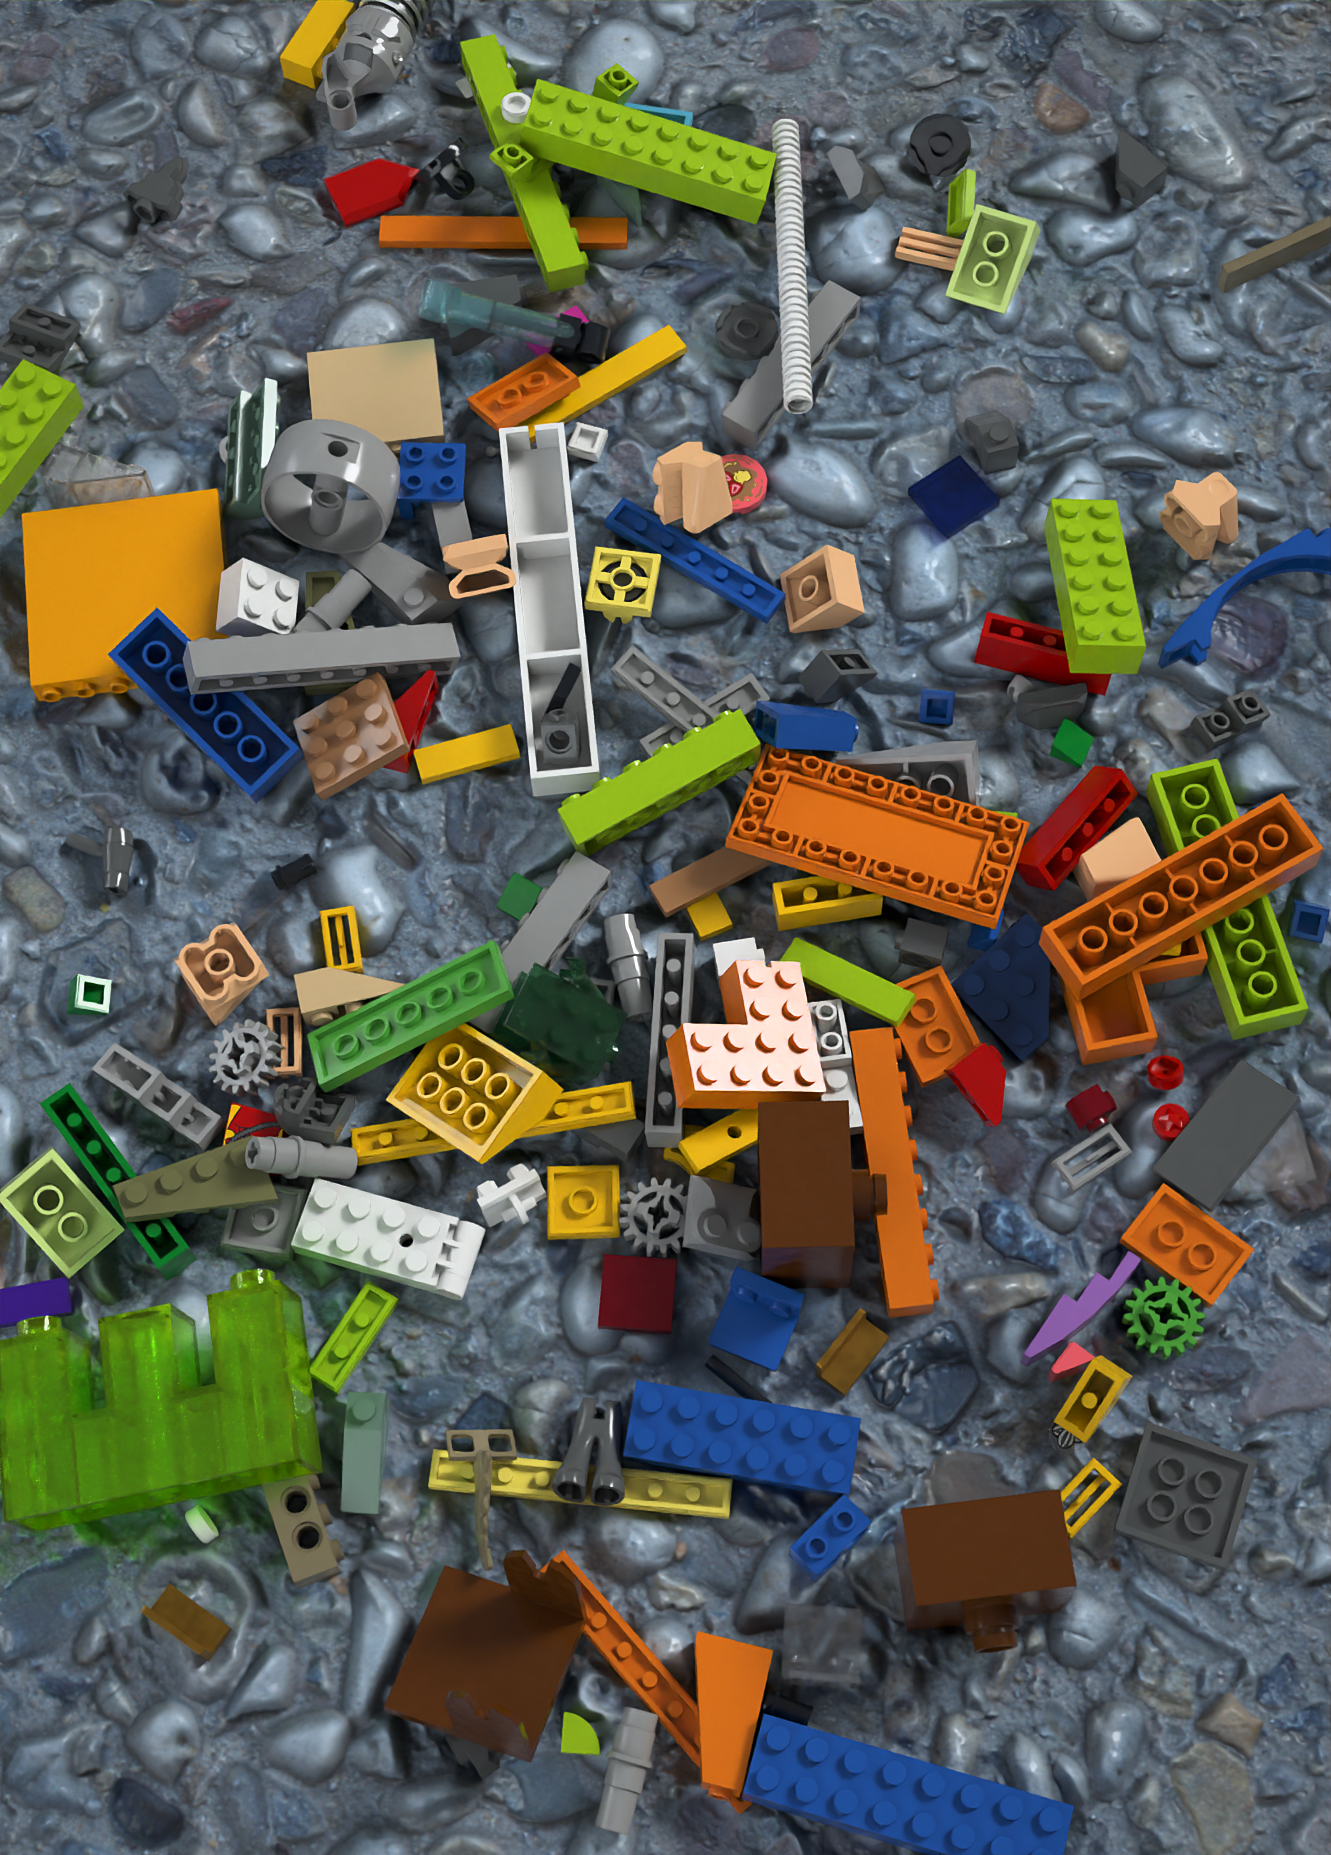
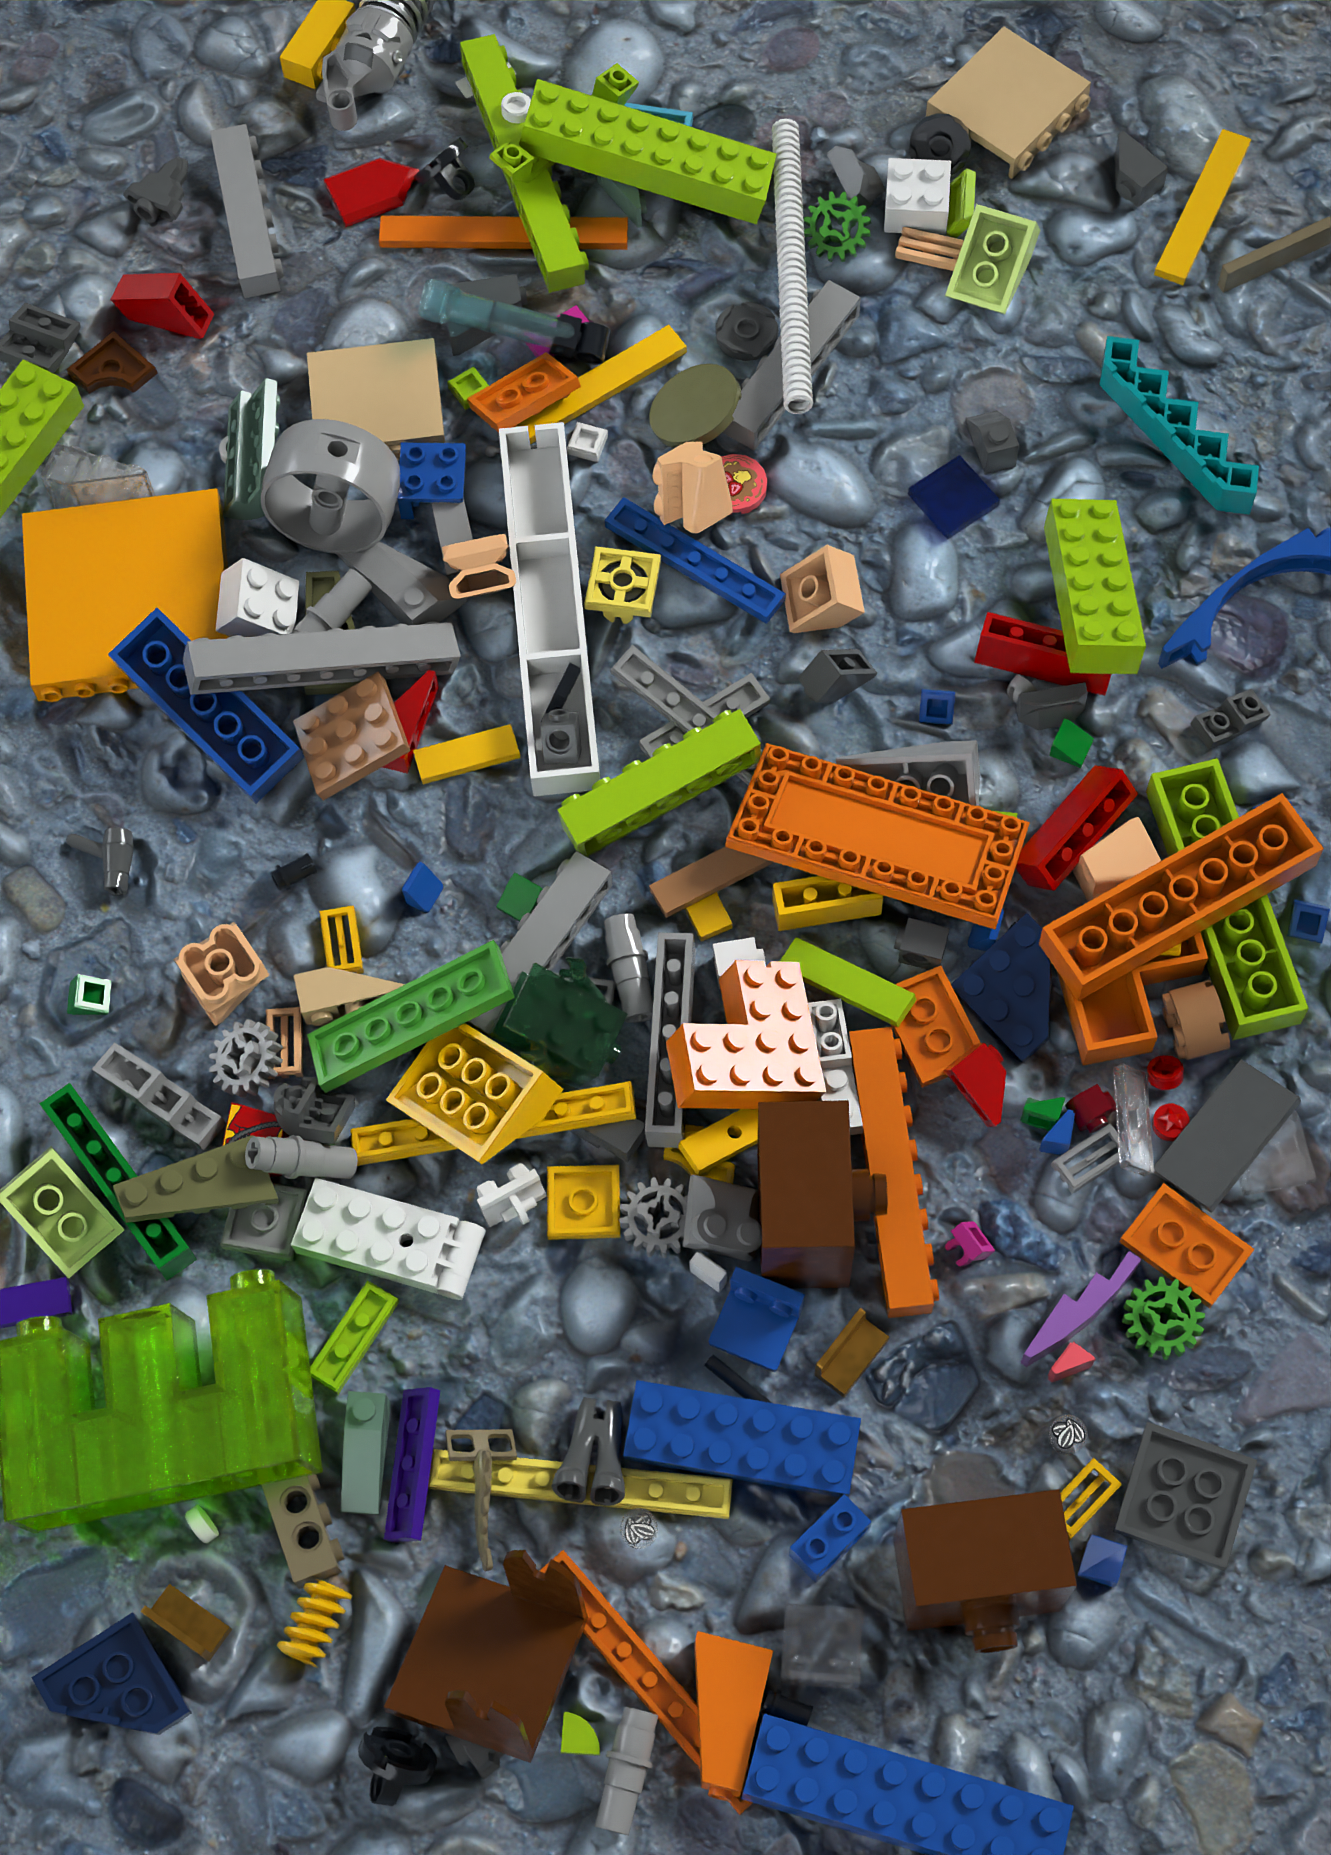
(112, 364): none -> reddish brown tile
(115, 1682): none -> dark blue plate
(163, 302): none -> red slope
(245, 210): none -> light grey brick
(313, 1621): none -> yellow piece
(394, 1763): none -> black tile
(412, 1465): none -> dark purple plate
(422, 888): none -> blue slope
(466, 385): none -> lime tile
(637, 1294): dark red tile -> none
(639, 1528): none -> clear tile
(695, 405): none -> olive tile
(708, 1271): none -> white tile
(804, 727): blue slope -> none
(827, 234): none -> bright green gear
(917, 195): none -> white brick
(972, 1241): none -> dark pink tile
(1012, 98): none -> tan panel
(1042, 1113): none -> green slope
(1059, 1137): none -> blue slope
(1092, 1398): yellow slope -> none
(1102, 1560): none -> blue slope
(1133, 1120): none -> clear tile
(1172, 428): none -> teal brick
(1195, 1020): none -> medium nougat brick
(1201, 515): light nougat piece -> none
(1202, 207): none -> yellow tile

